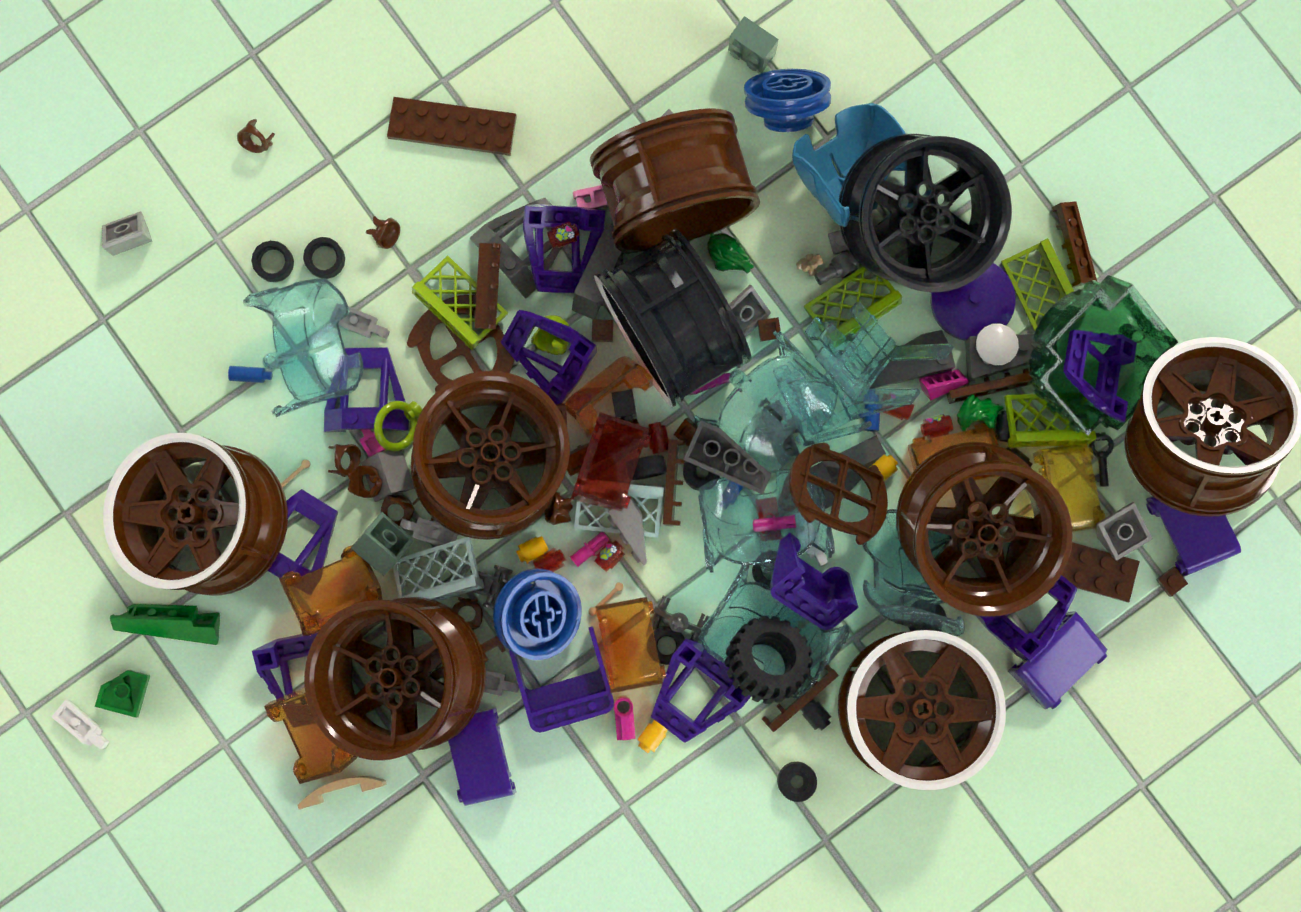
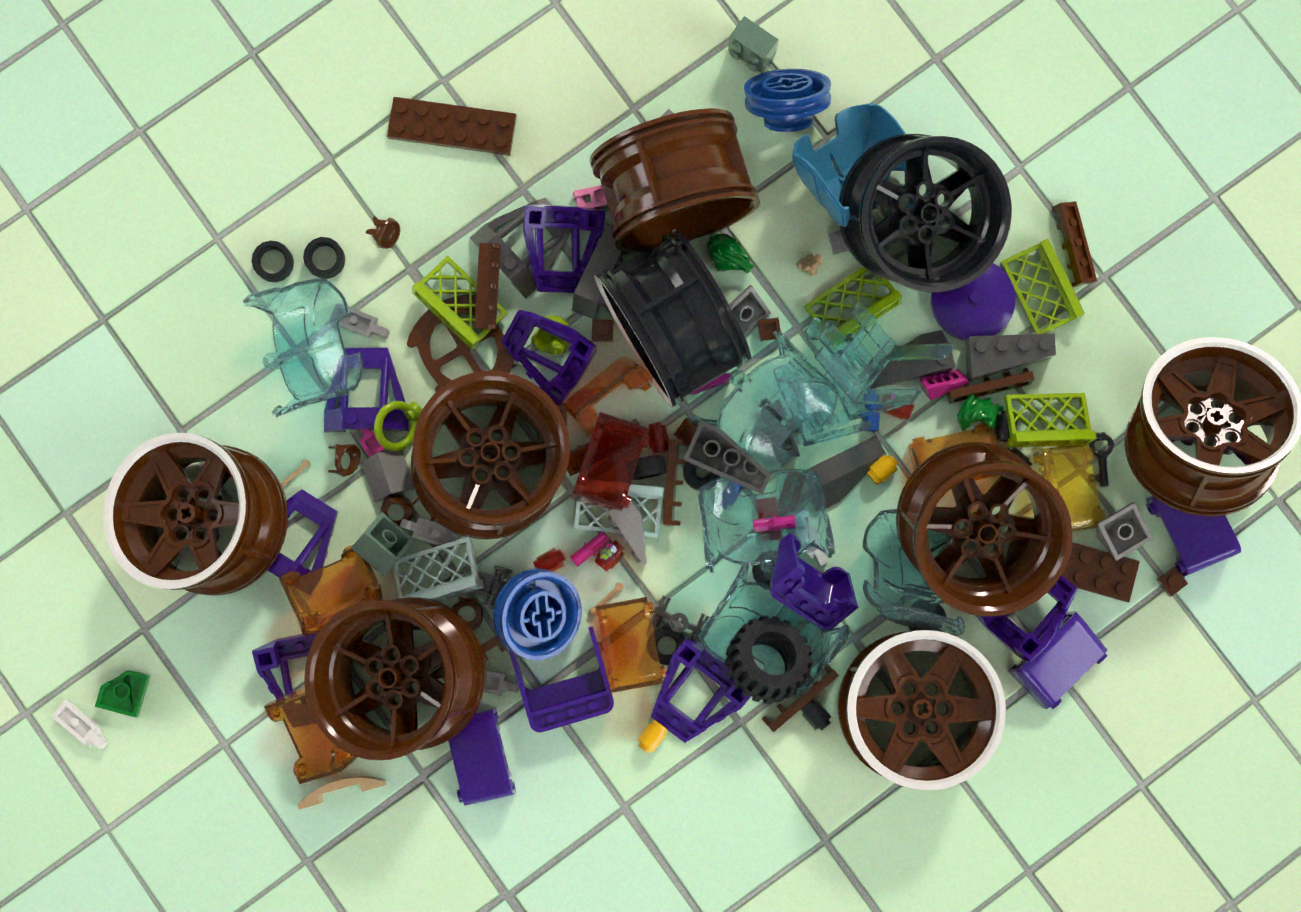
(125, 234): light grey slope -> none
(169, 621): green wedge -> none
(245, 141): reddish brown piece -> none
(248, 374): blue cylinder -> none
(356, 481): reddish brown piece -> none
(532, 549): yellow brick -> none
(558, 510): reddish brown piece -> none
(563, 235): clear red brick -> none
(624, 405): black brick -> none
(624, 720): dark pink piece -> none
(809, 781): black tyre -> none
(841, 266): dark grey pin -> none
(876, 507): reddish brown window -> none
(936, 426): clear red brick -> none
(997, 344): white dish -> none
(1099, 308): clear green windscreen -> none
(1119, 353): dark purple windscreen -> none

